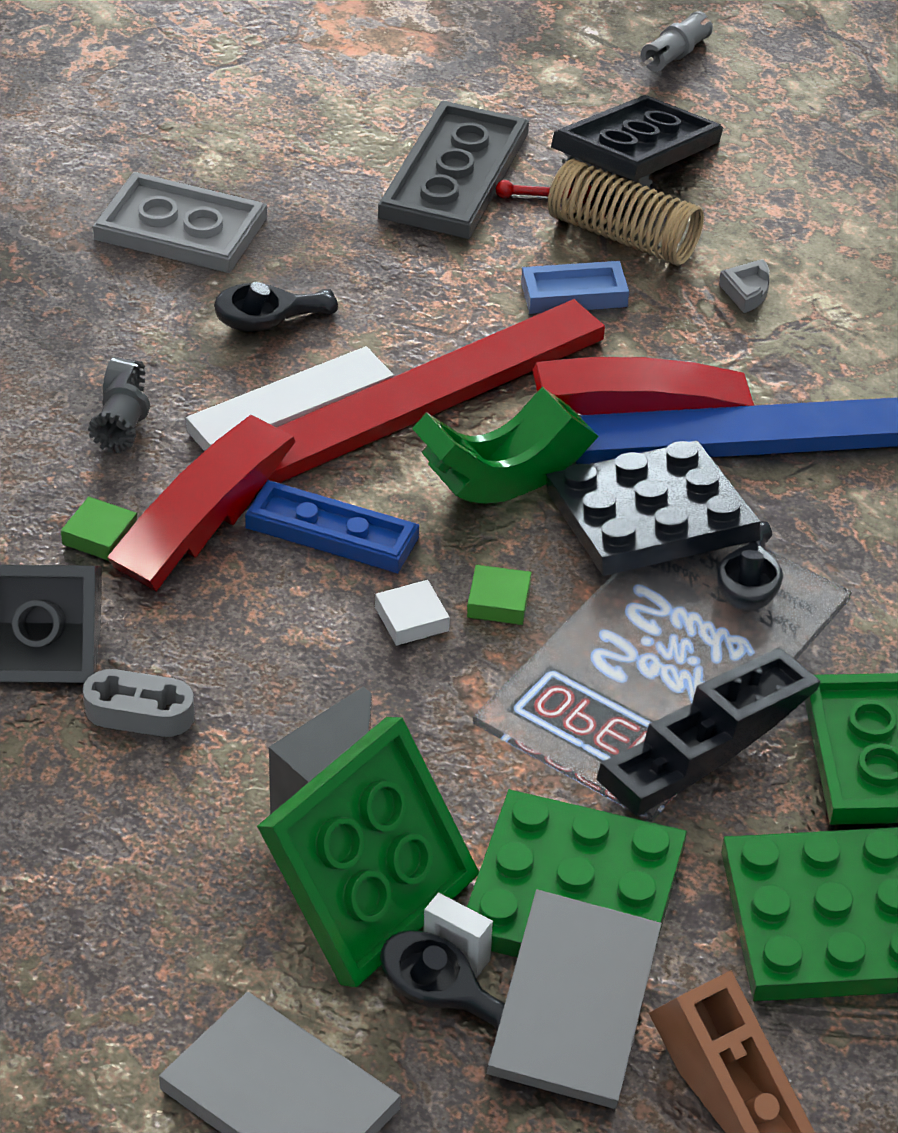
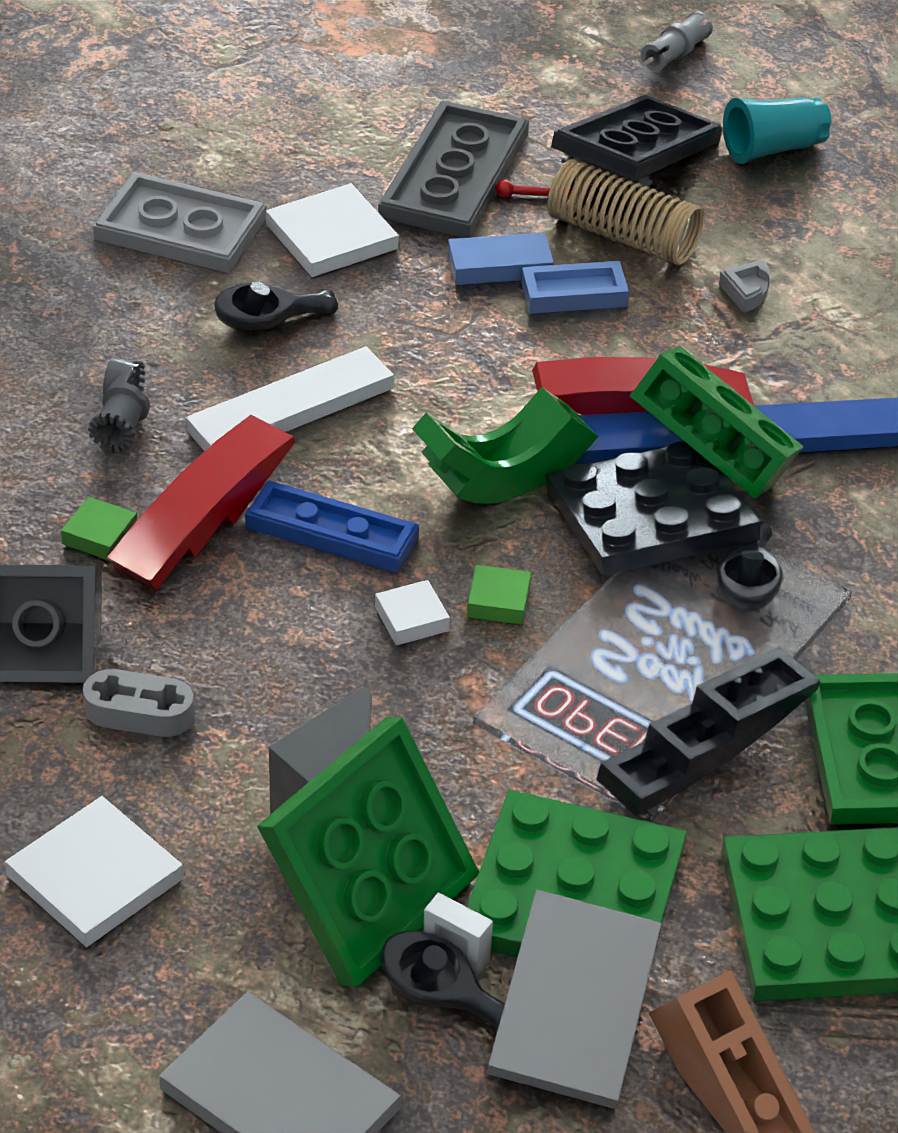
(94, 870): none -> white tile
(332, 230): none -> white tile
(435, 386): red tile -> none
(496, 257): none -> medium blue tile
(716, 421): none -> green brick
(773, 126): none -> teal plant

